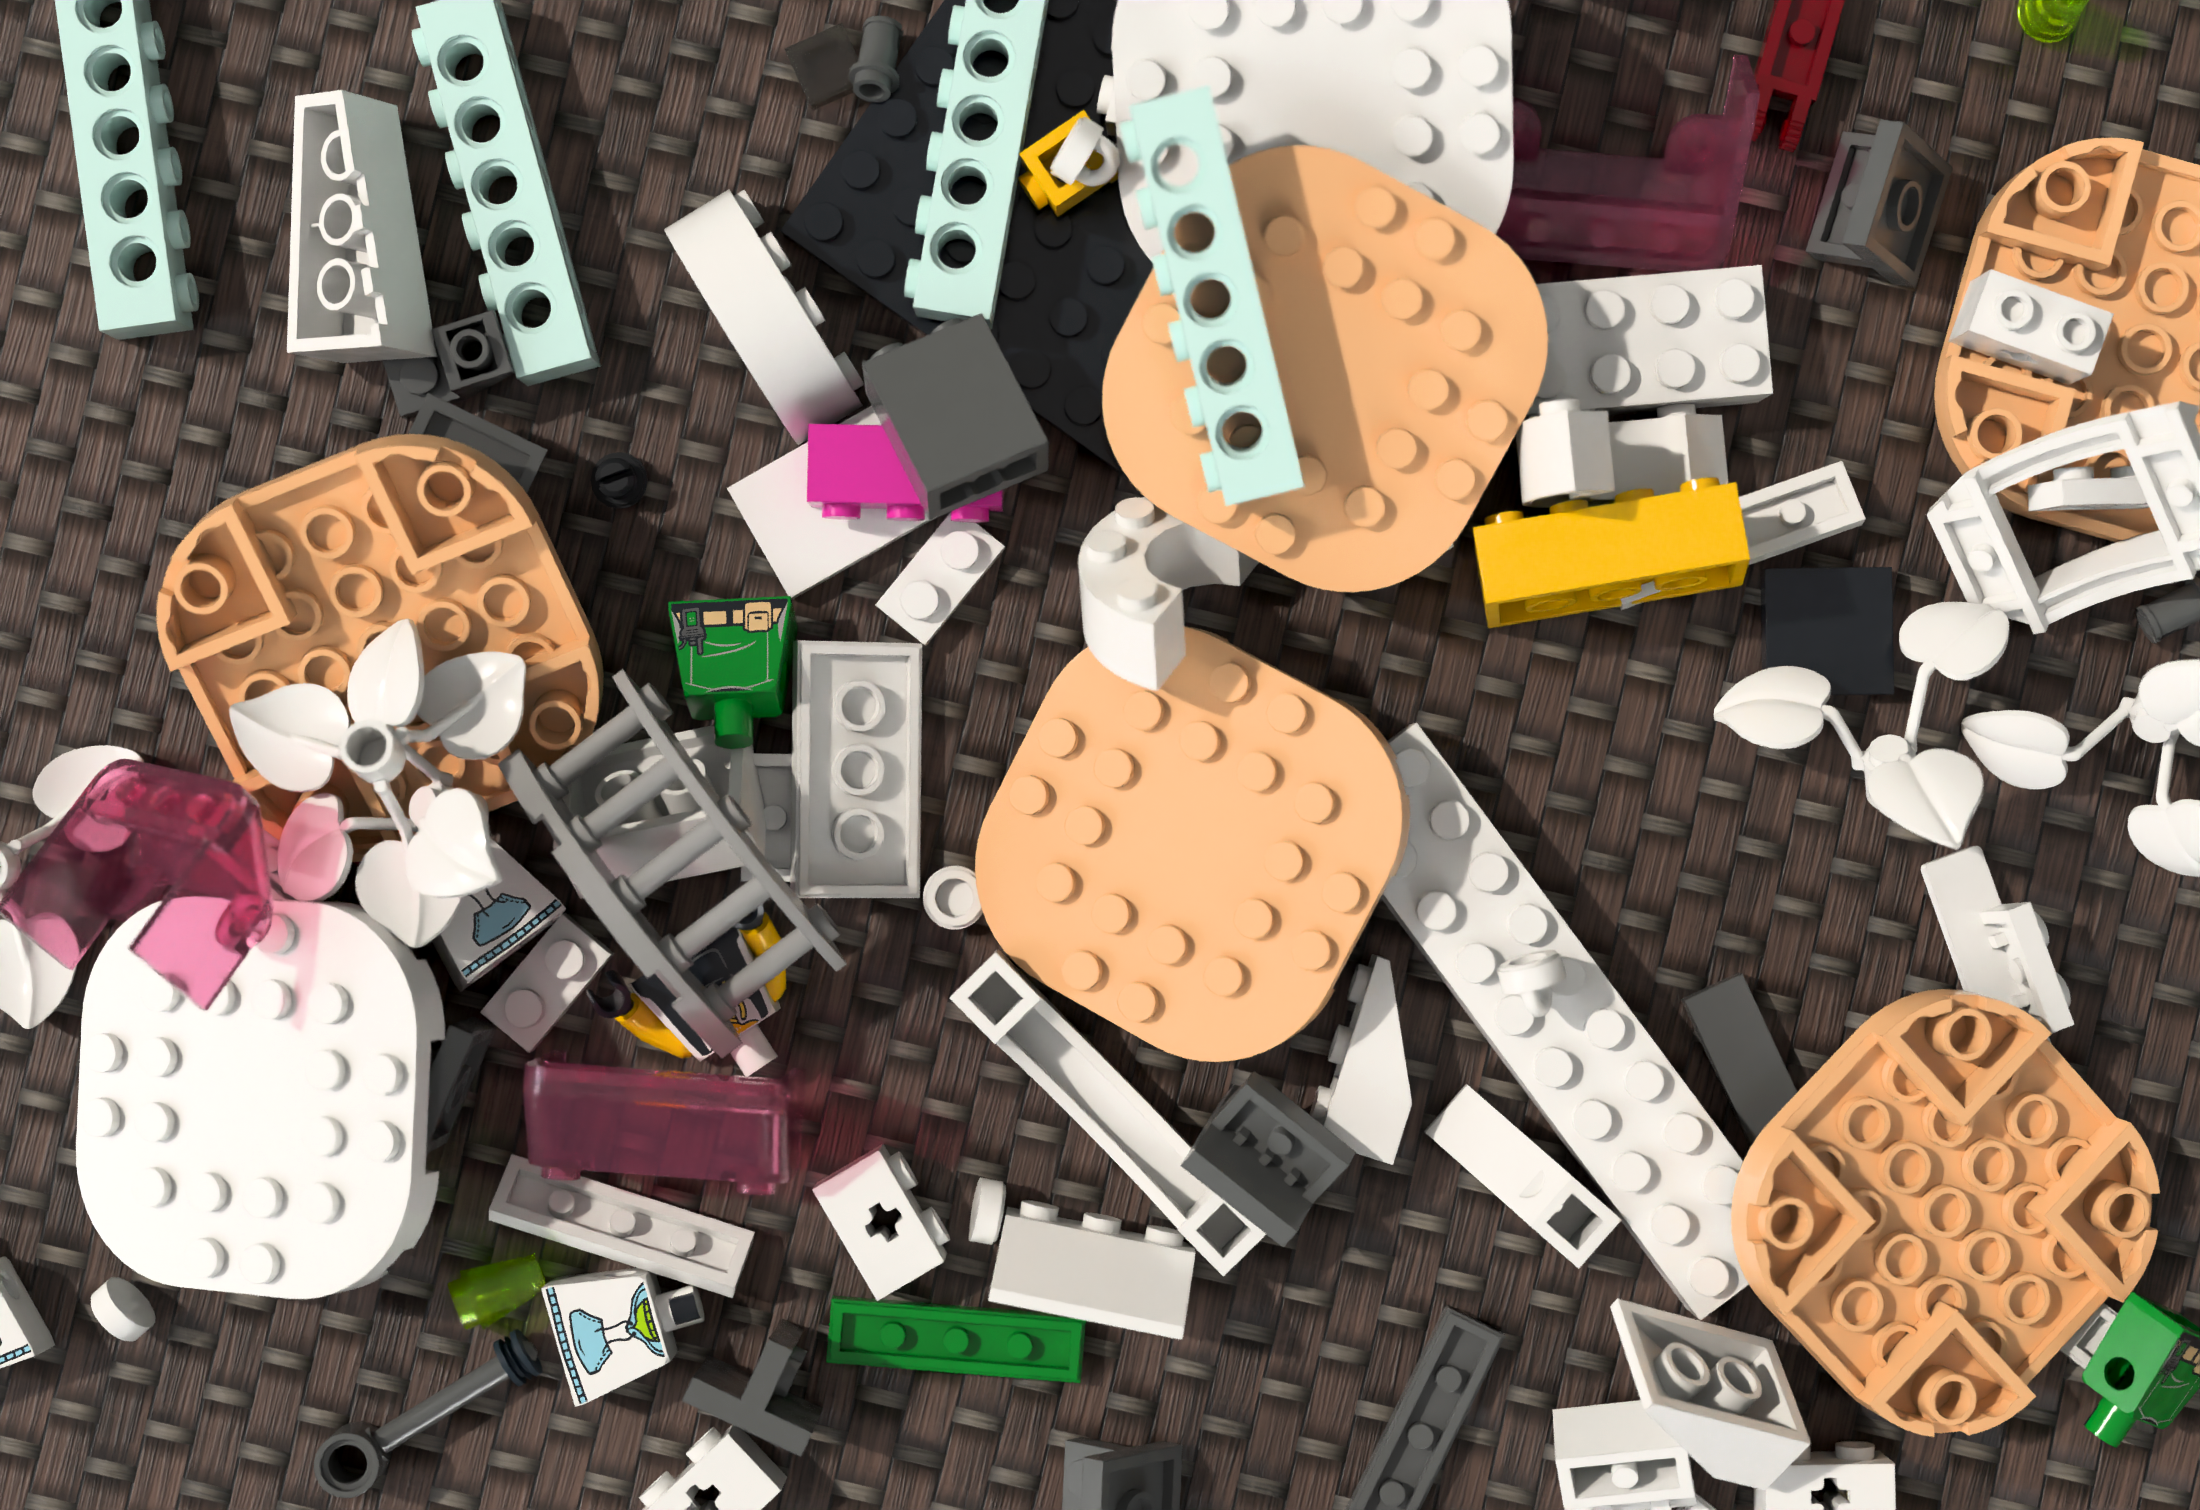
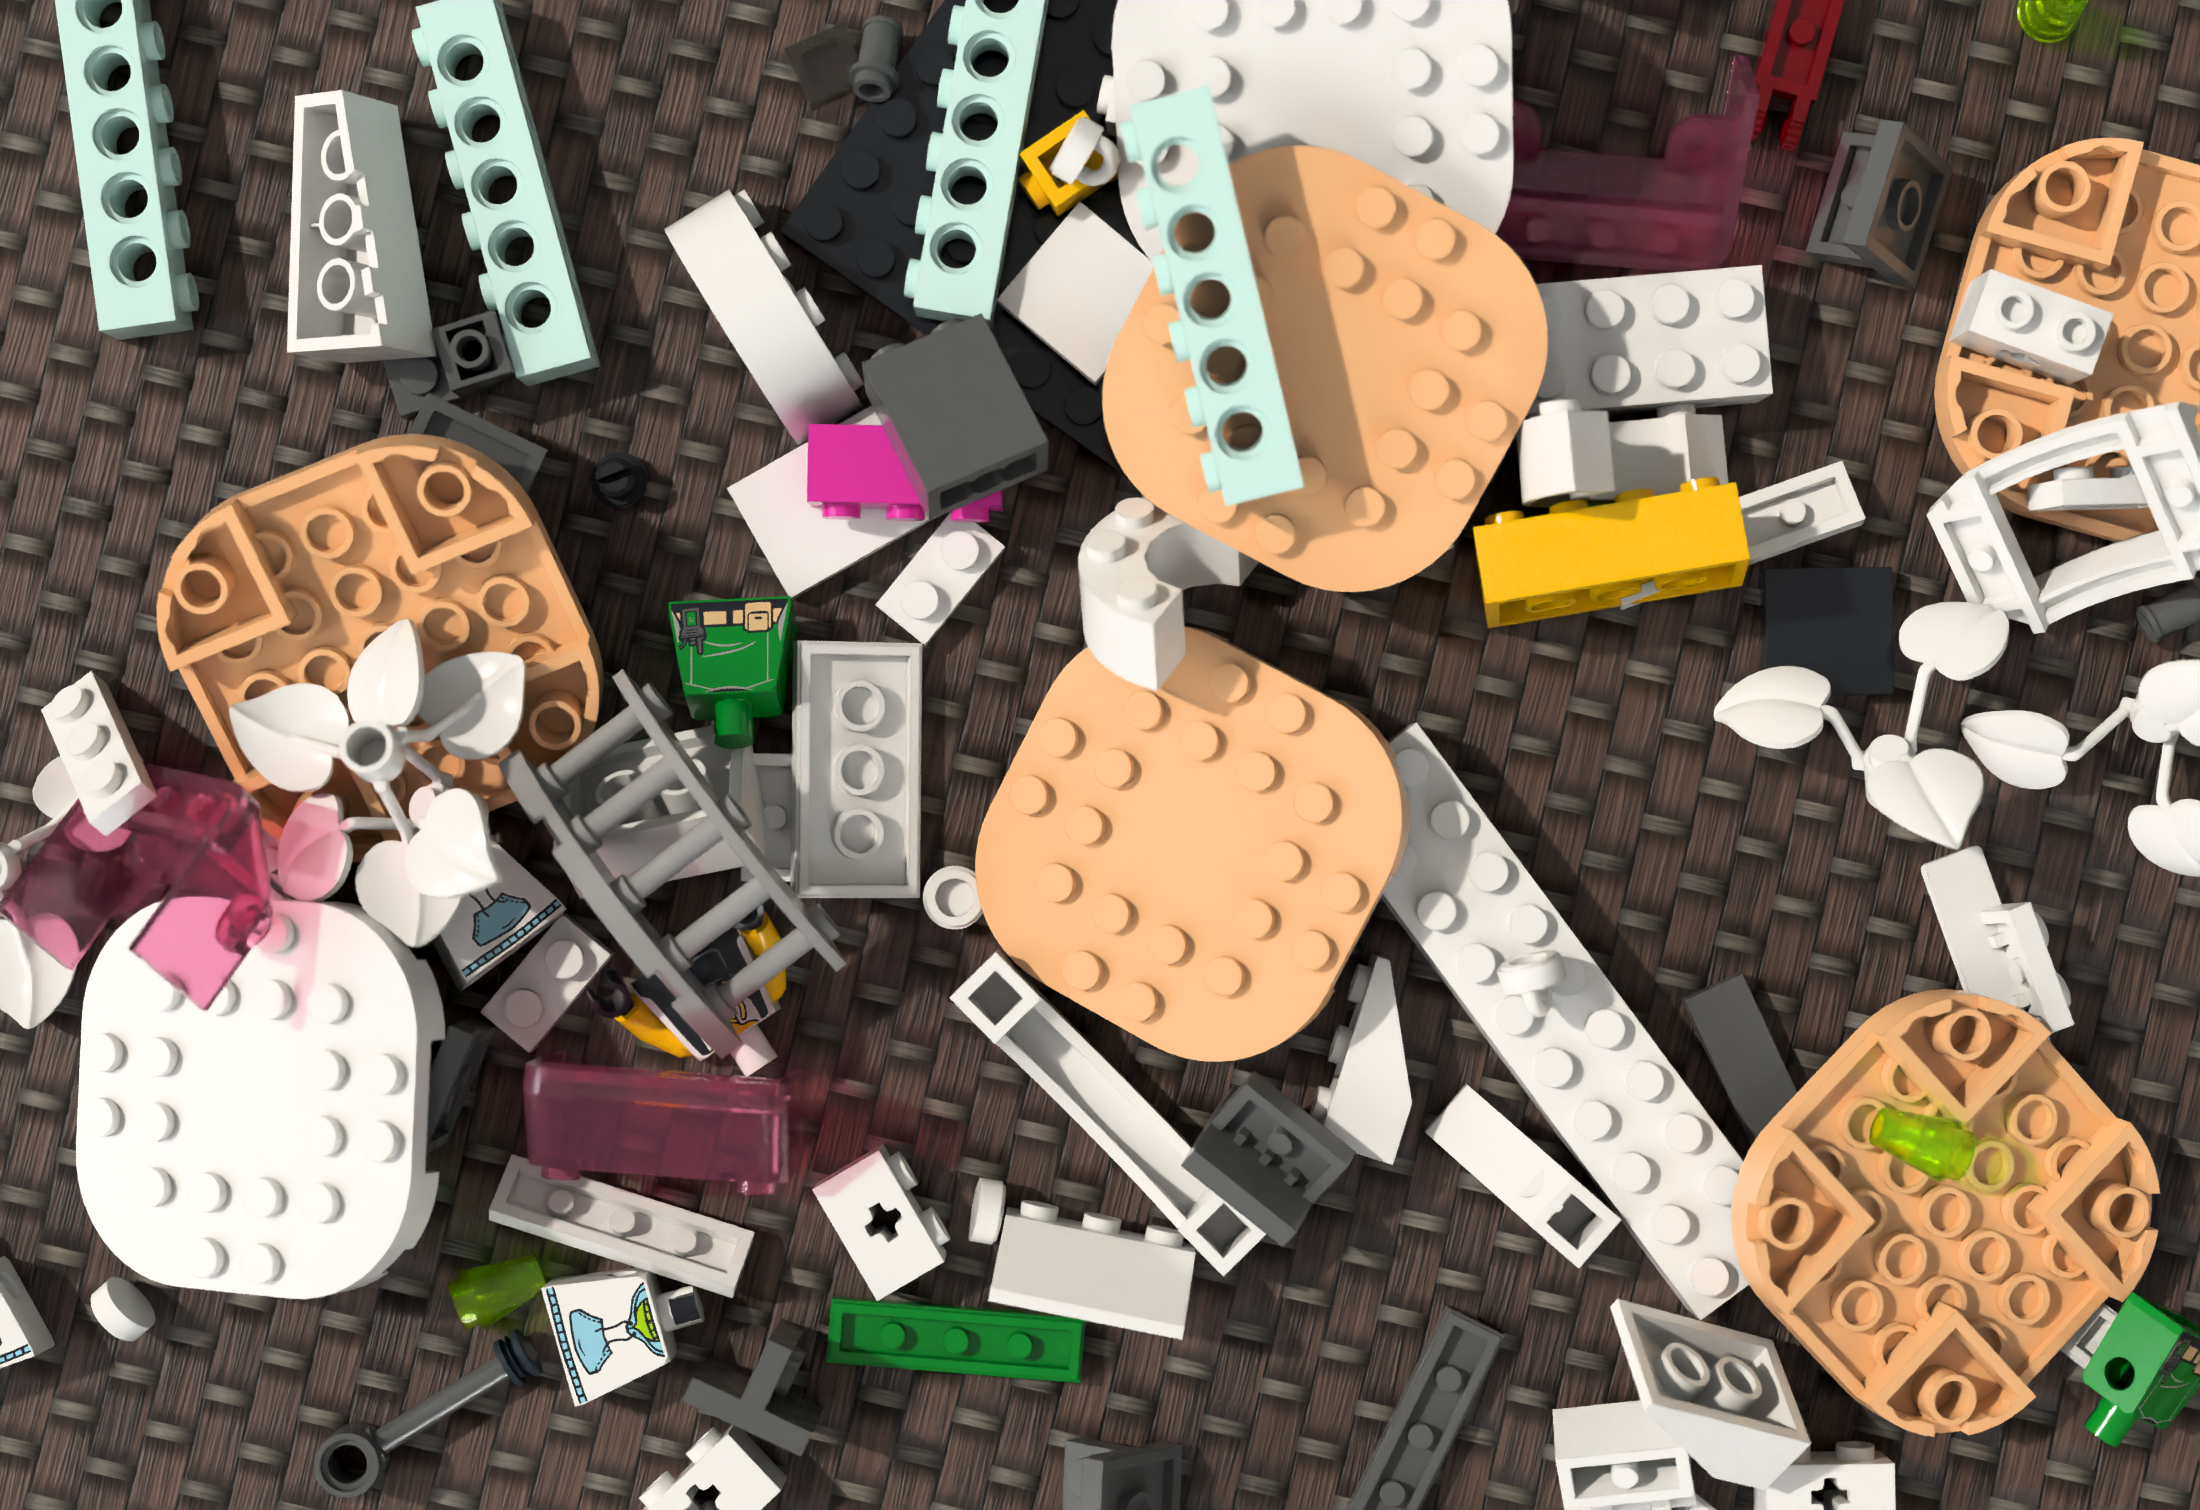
(98, 753): none -> white plate
(1079, 290): none -> white tile
(1925, 1142): none -> clear neon green cone

